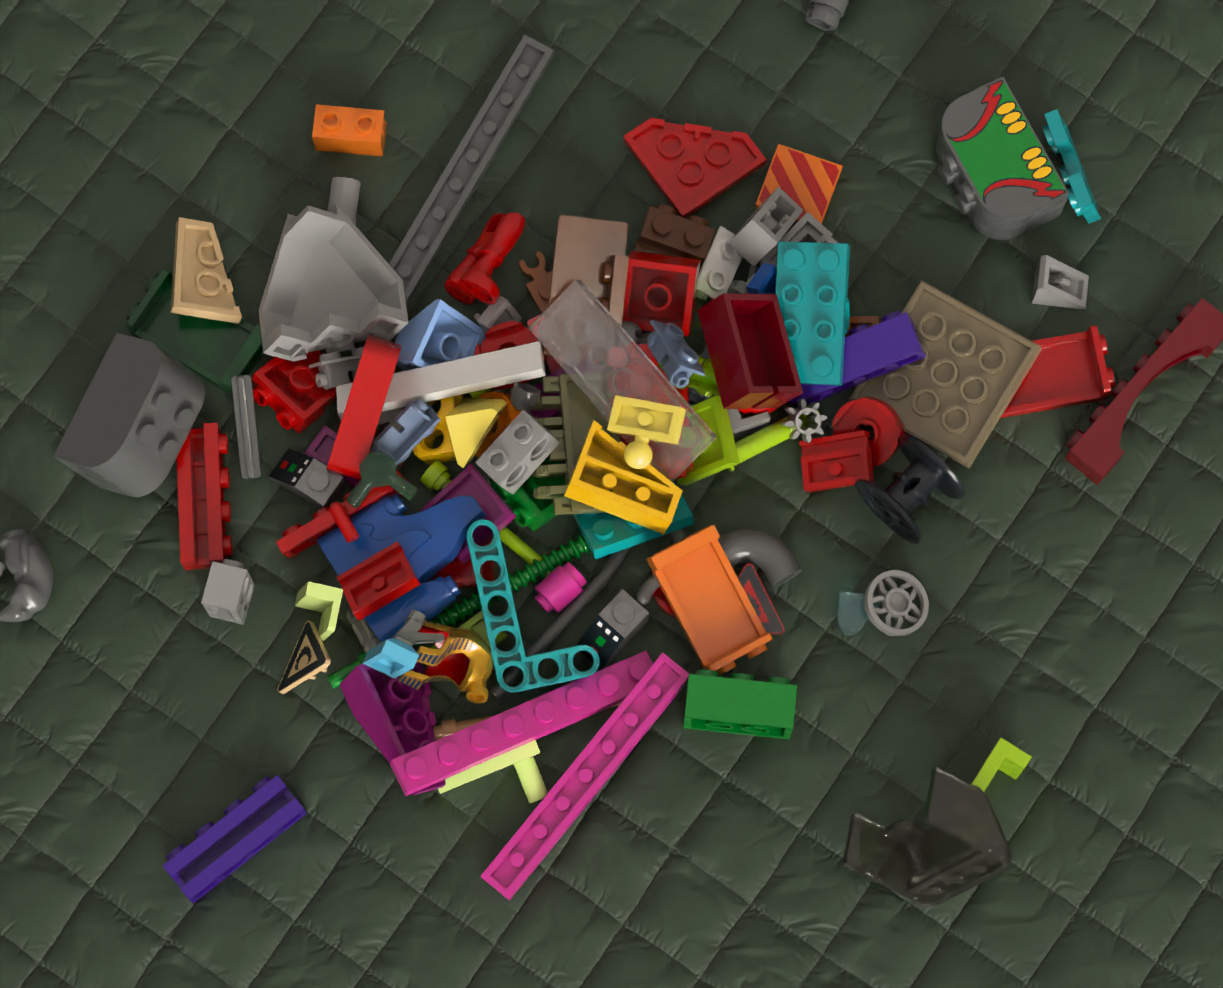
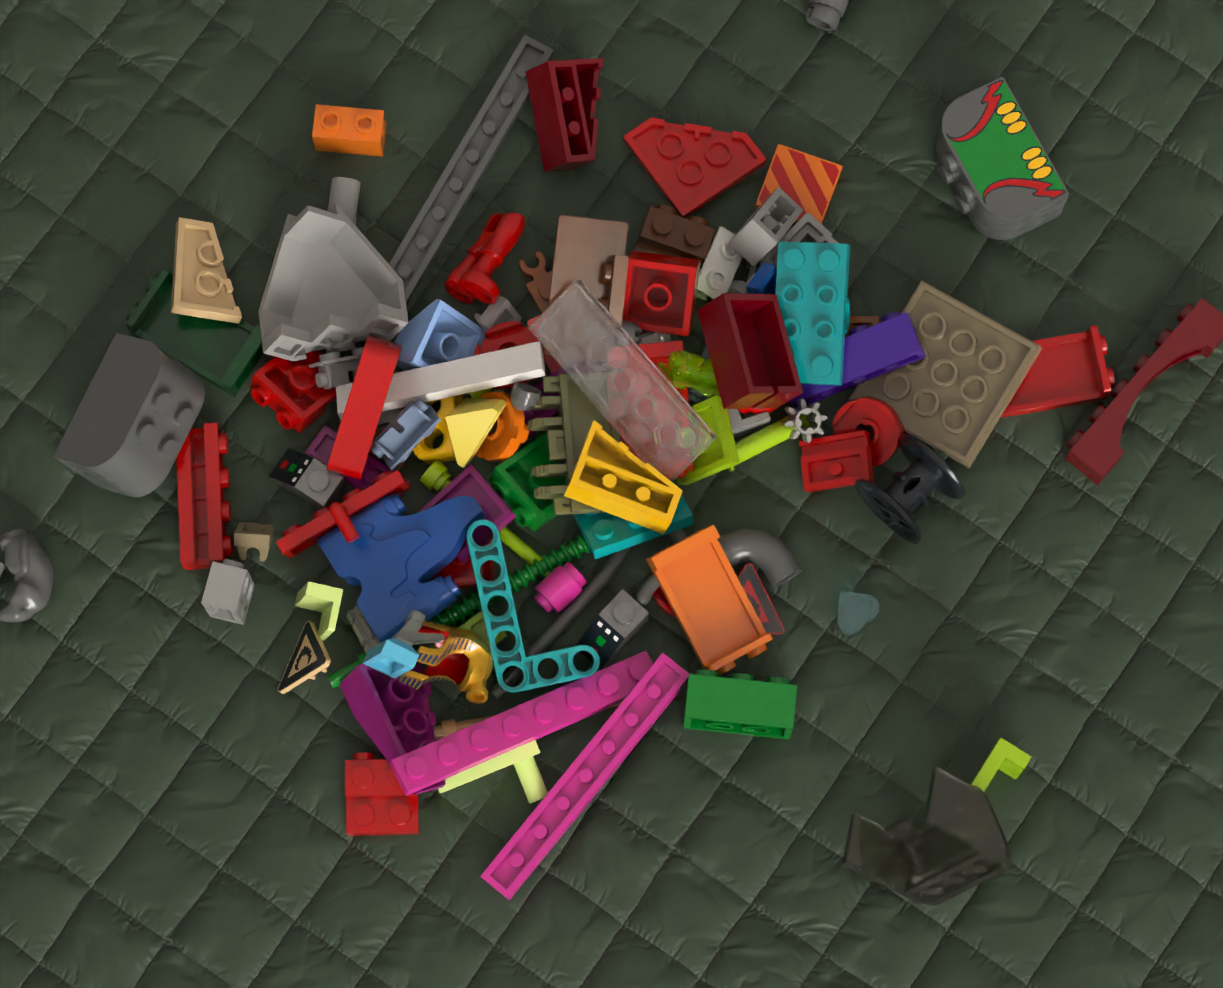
(234, 838): dark purple brick -> none
(246, 426): dark grey axle -> none
(253, 535): none -> dark tan tile
(376, 799): none -> red plate
(378, 580): red plate -> none
(379, 470): clear green piece -> none
(517, 452): light grey brick -> none
(564, 111): none -> dark red wedge
(645, 422): light yellow plate -> none
(668, 344): sand blue hinge -> none
(896, 603): light grey wheel -> none
(1059, 285): light grey slope -> none
(1072, 170): teal plate -> none

